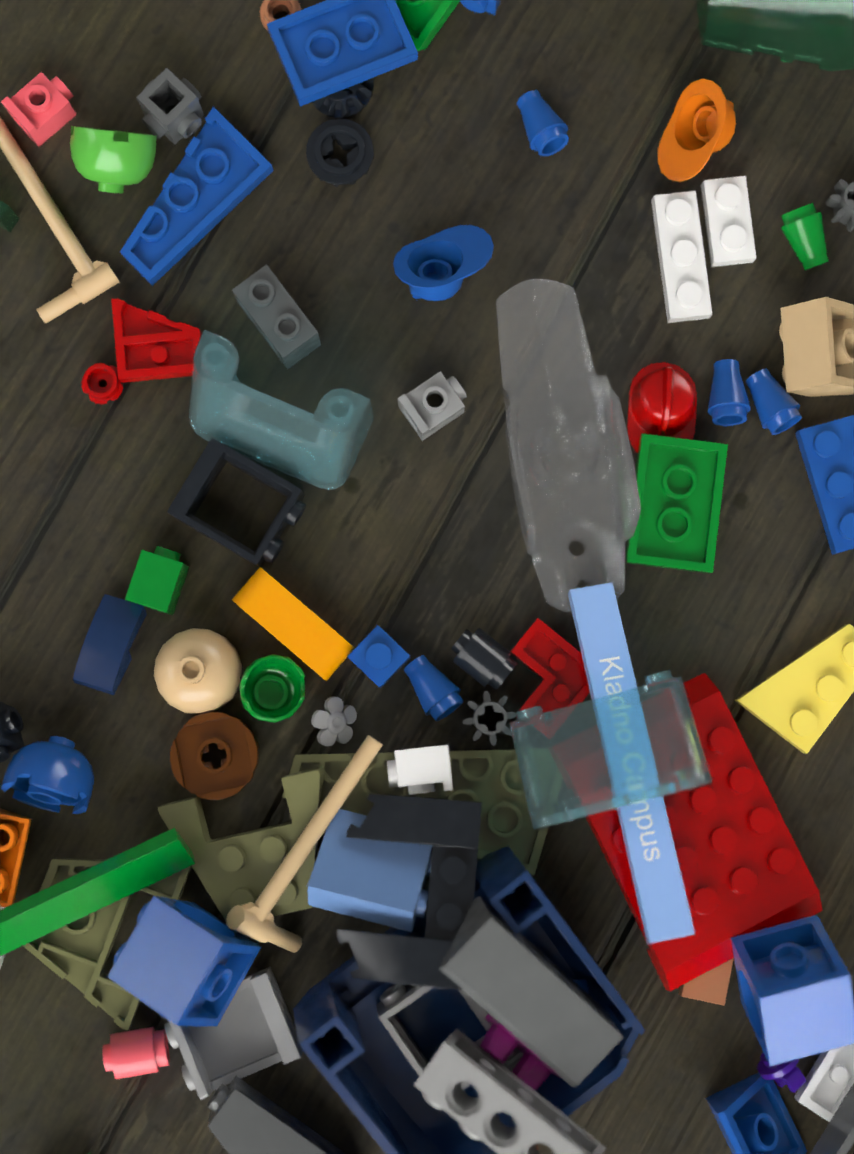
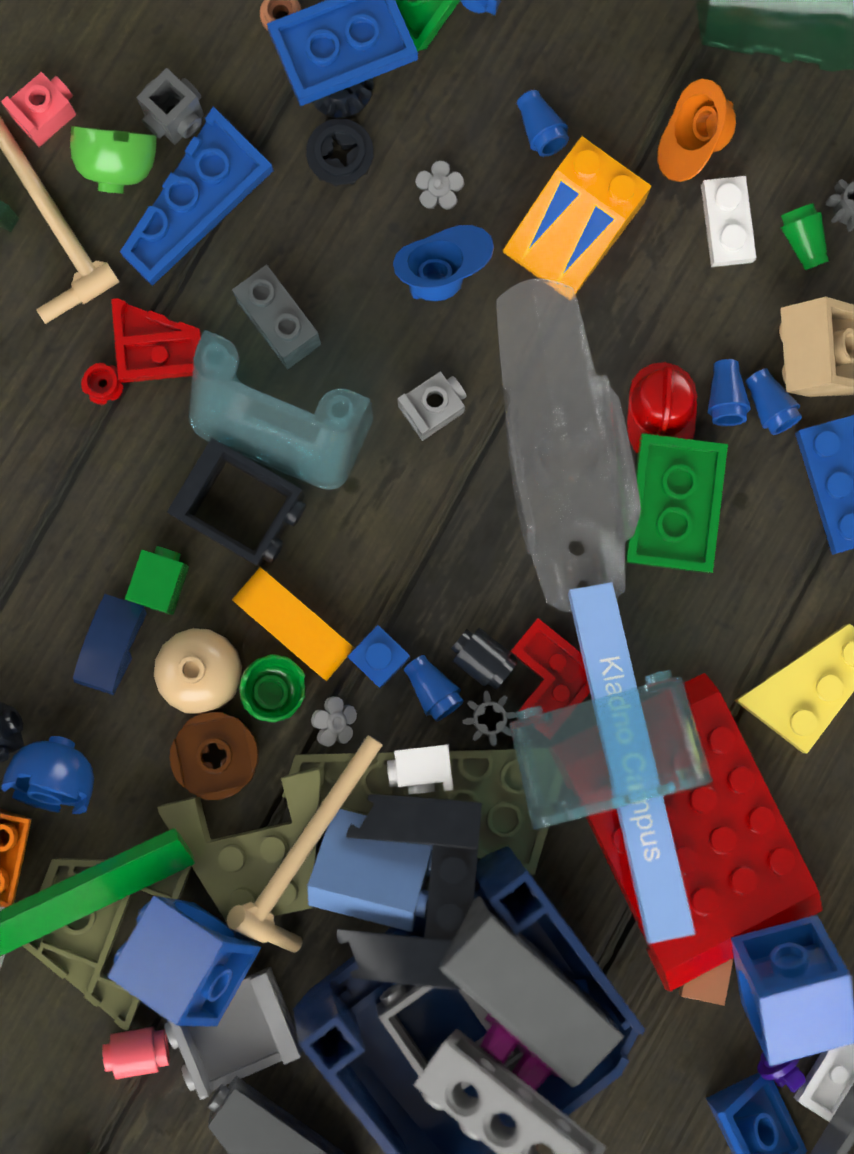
(439, 186): none -> light grey plant
(577, 216): none -> light orange slope
(681, 256): white plate -> none

